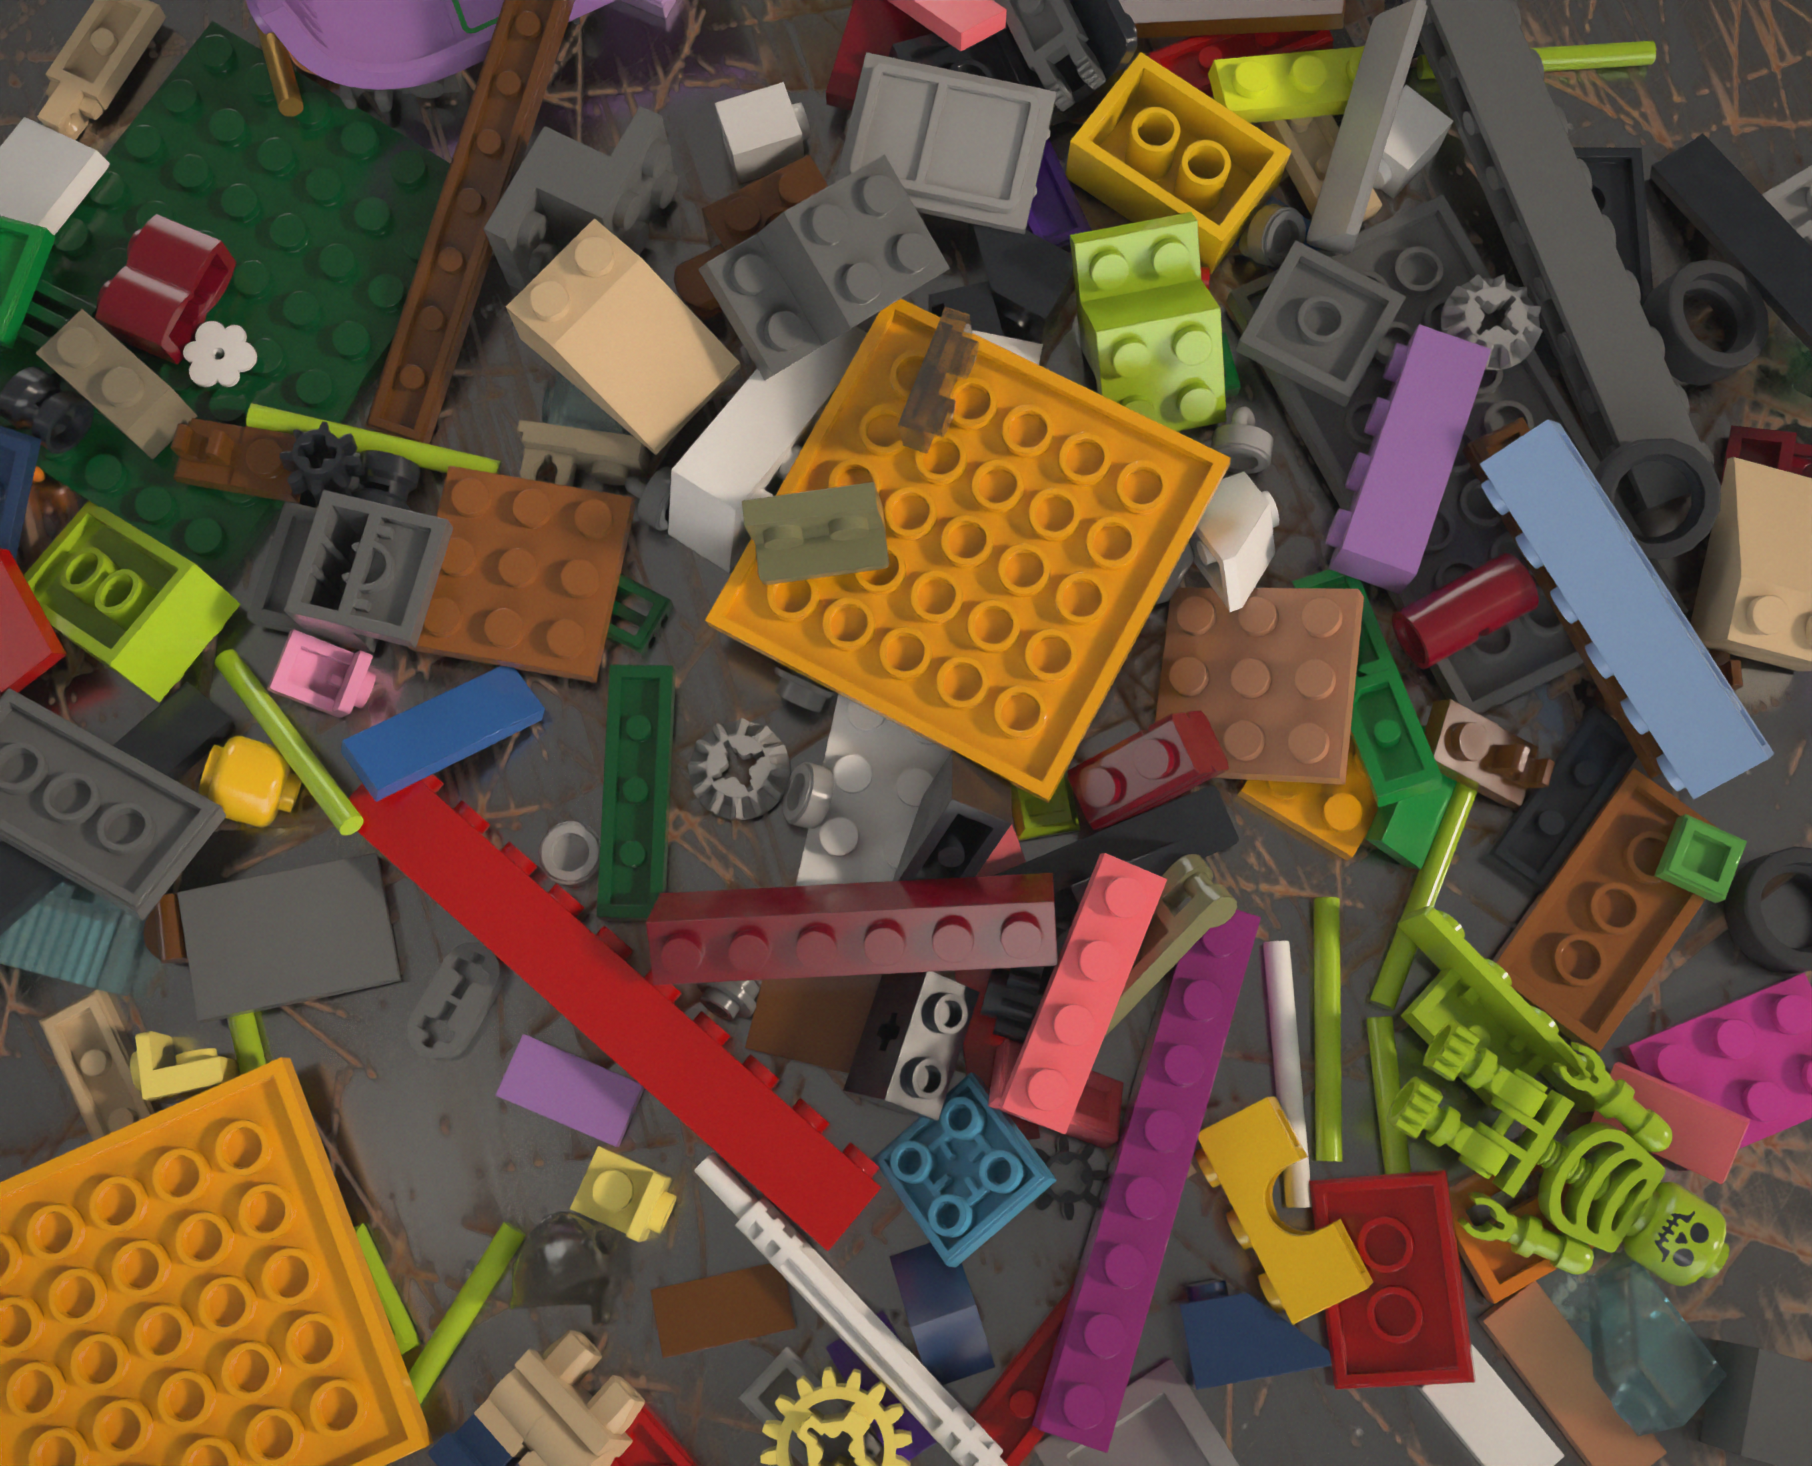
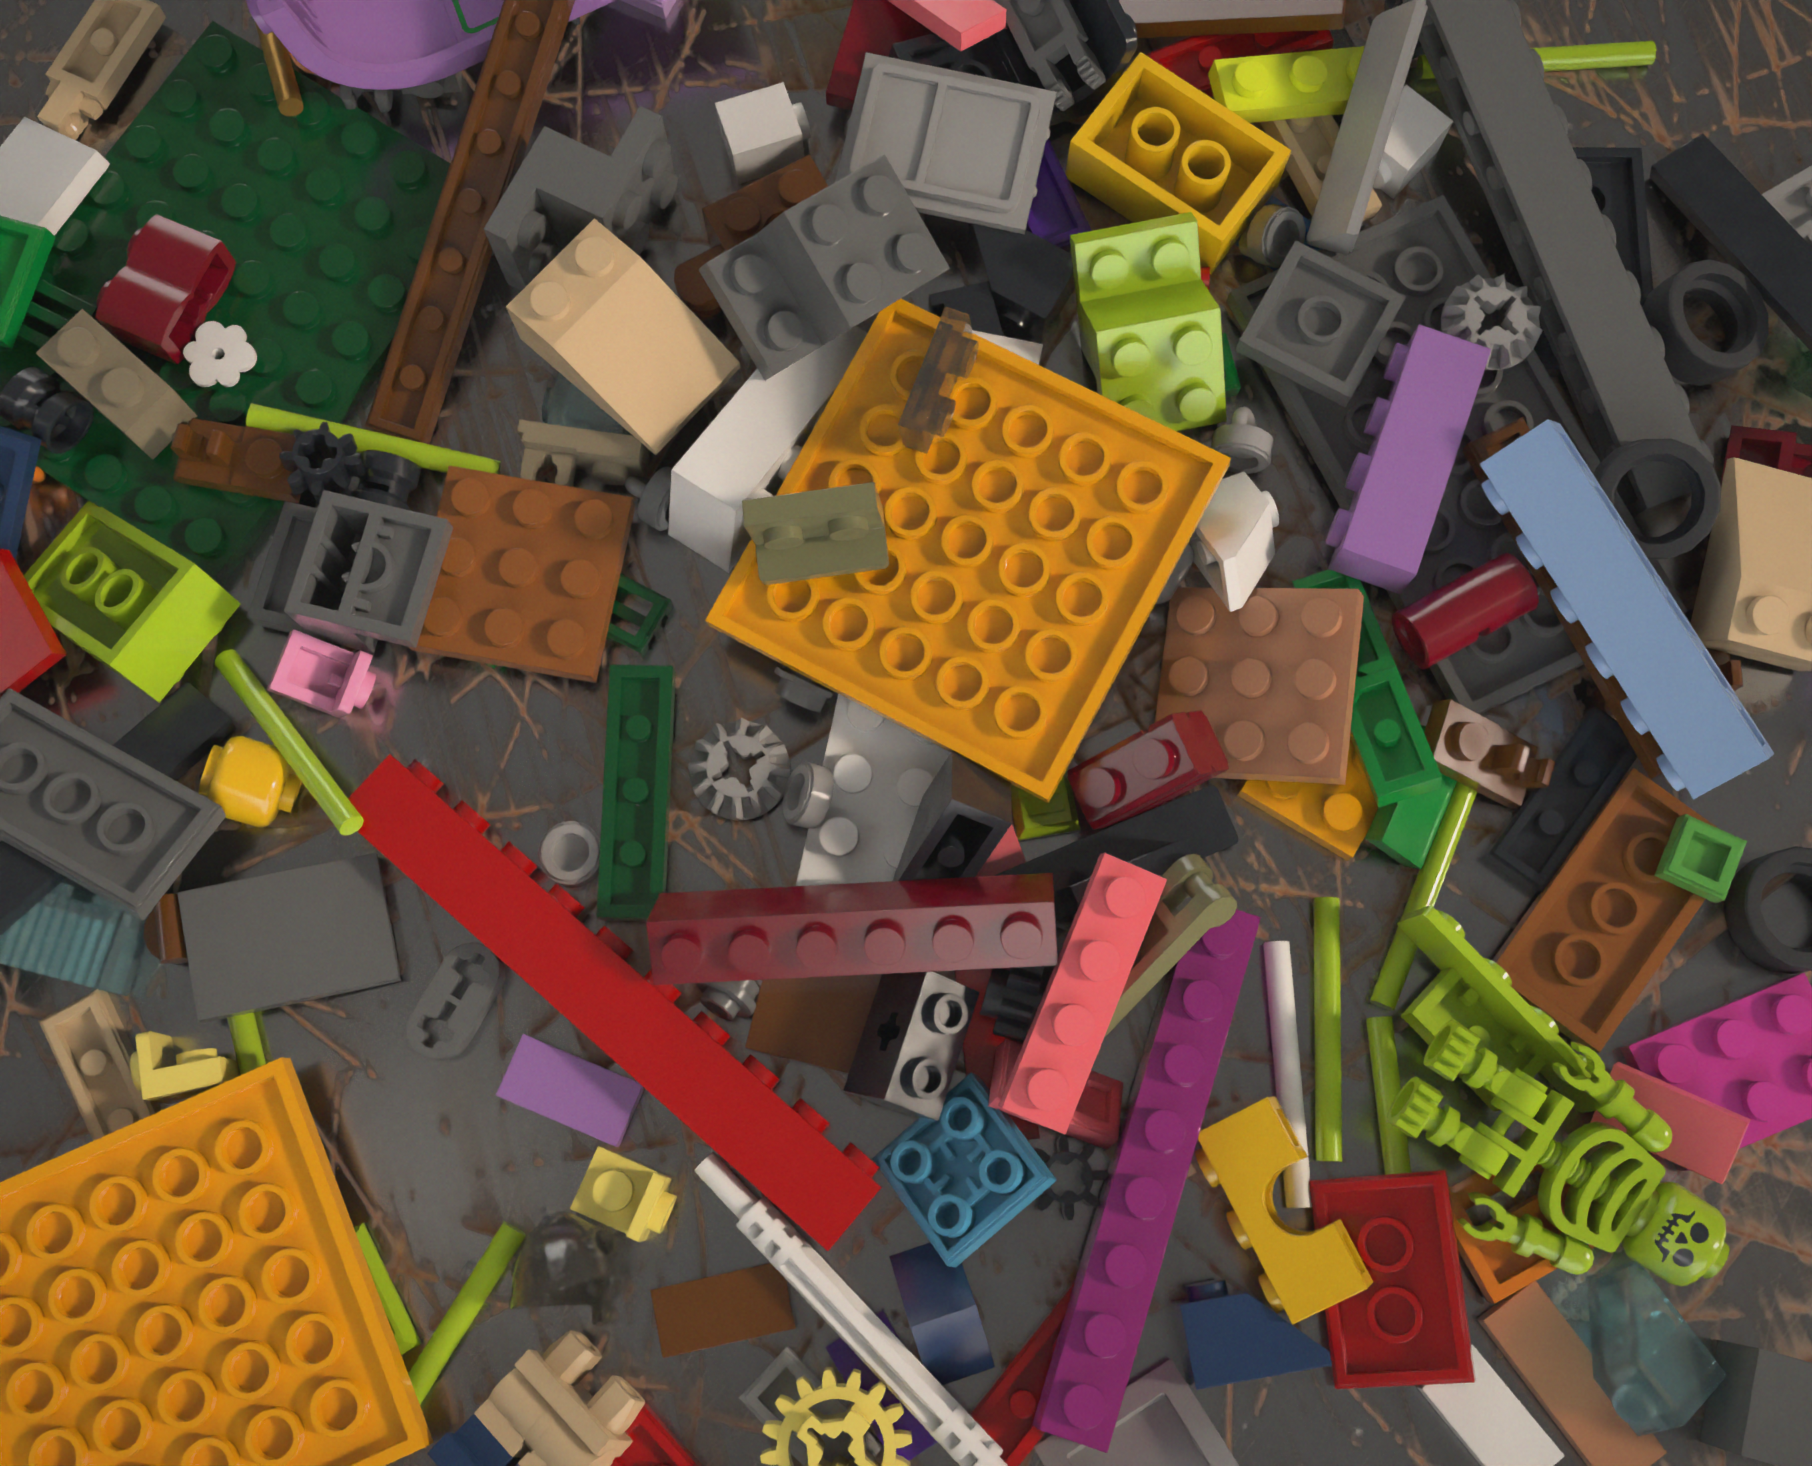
(441, 731): blue tile -> none

